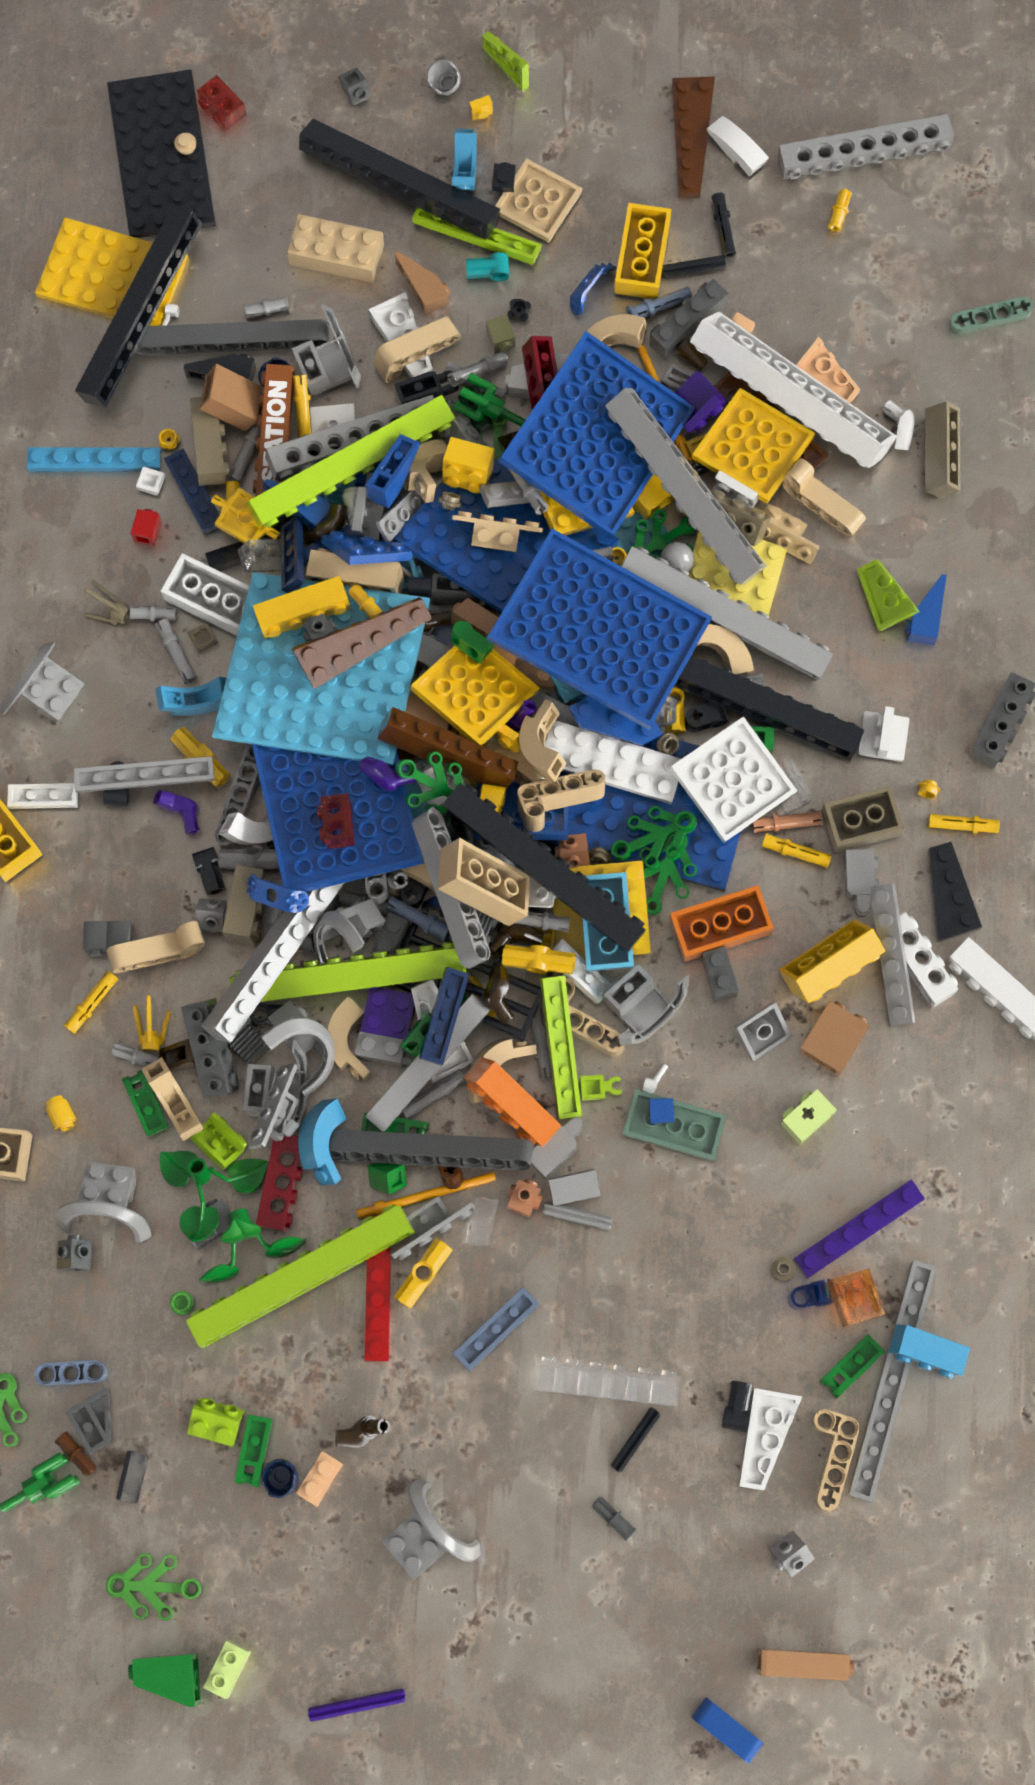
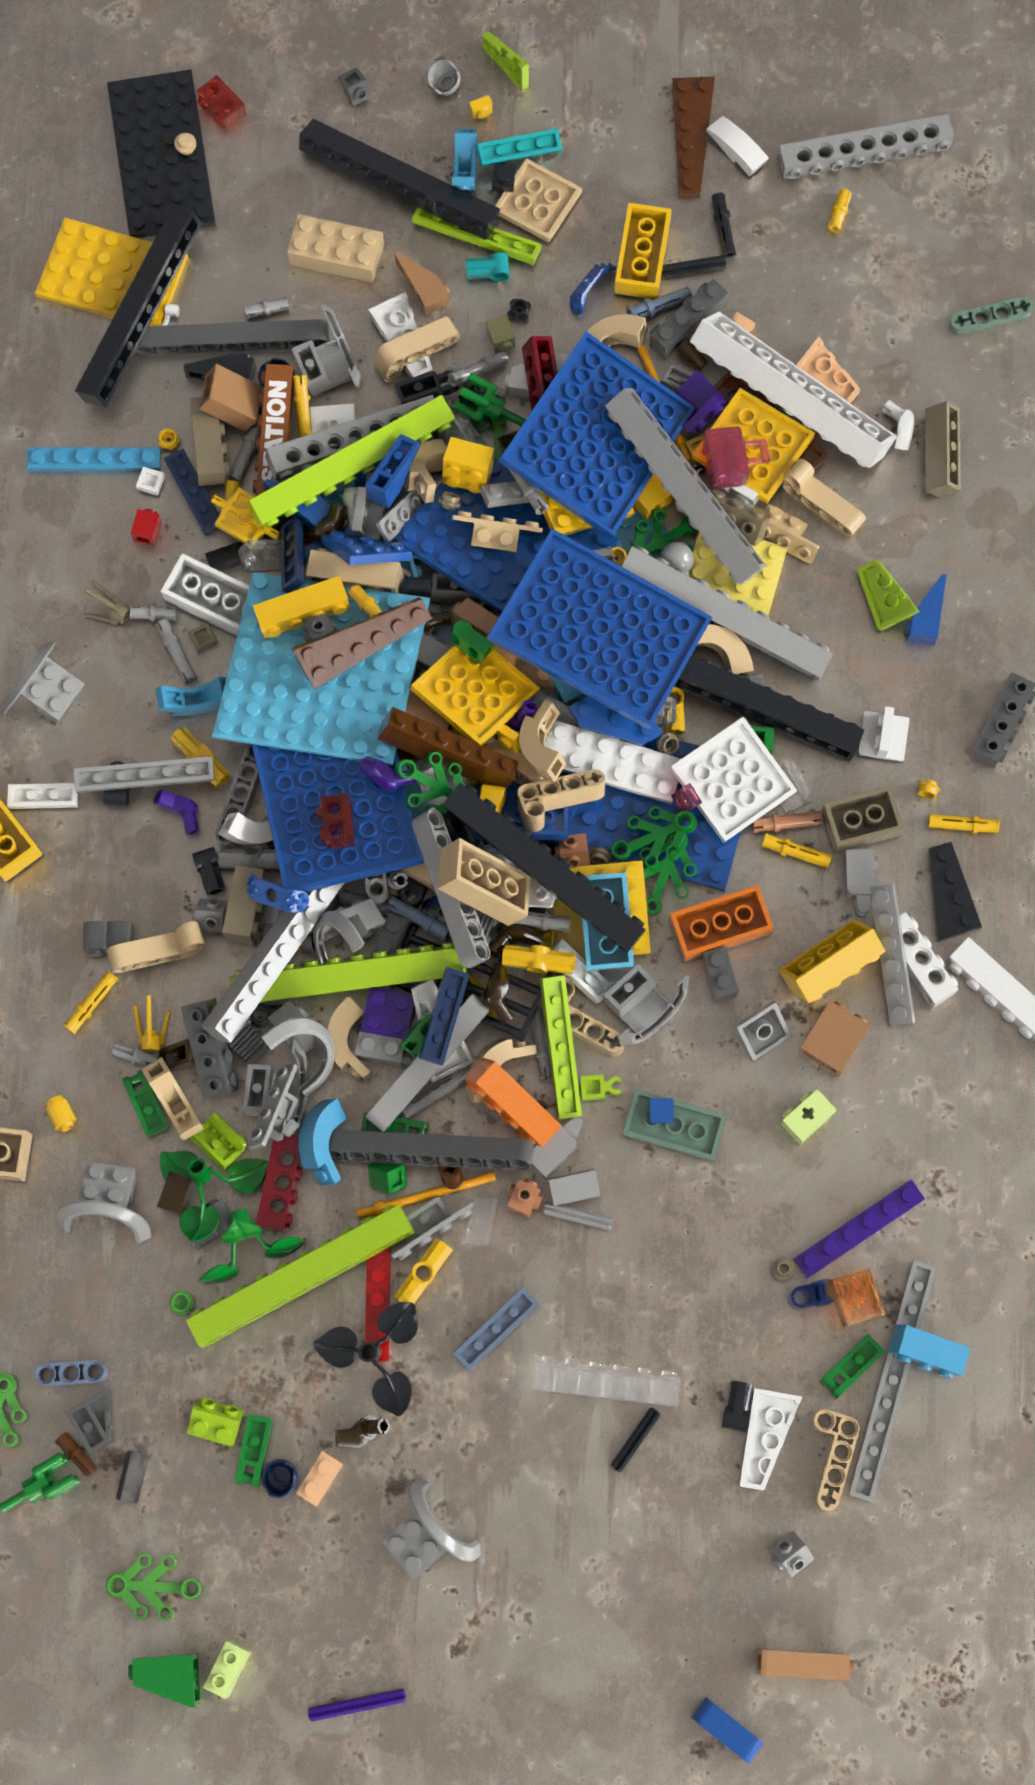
(74, 1254): dark grey brick -> none
(175, 1194): none -> dark brown slope
(339, 1345): none -> black plant
(518, 147): none -> teal plate
(613, 1518): dark grey axle -> none
(650, 1085): white hand -> none
(686, 798): none -> clear pink bracket
(709, 717): black piece -> none
(727, 456): none -> clear pink piece

